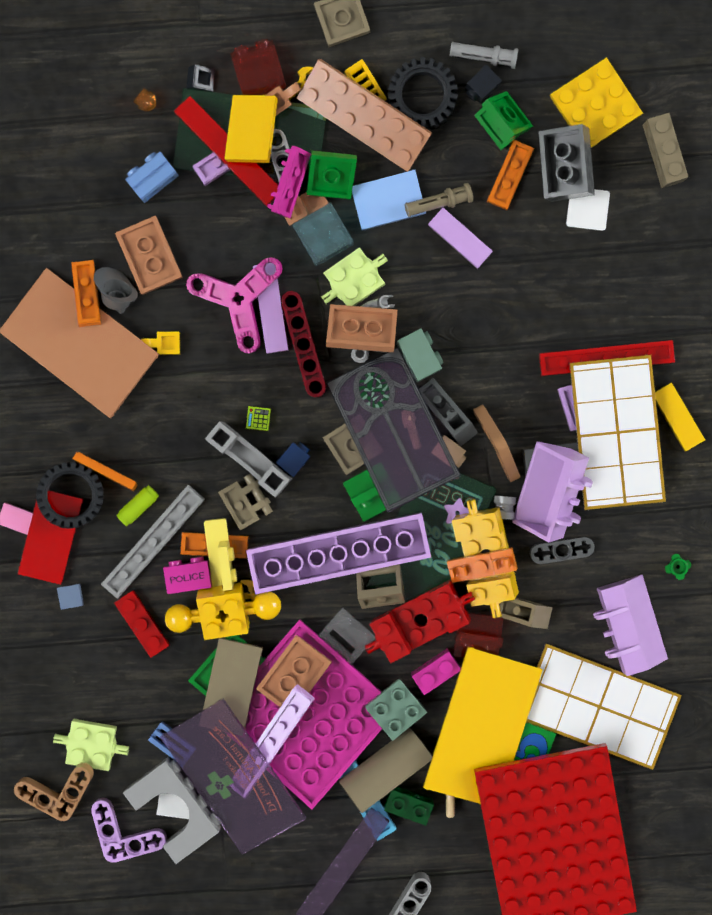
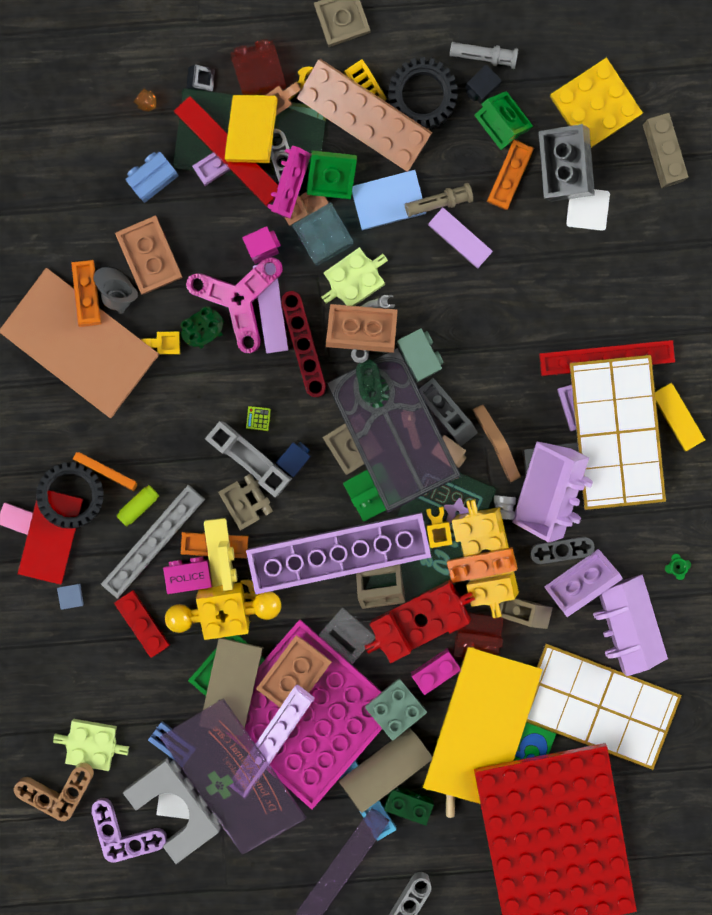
(202, 327): none -> dark green plate
(261, 244): none -> dark pink brick
(370, 382): none -> clear green plate
(438, 531): none -> yellow brick
(583, 582): none -> lavender plate

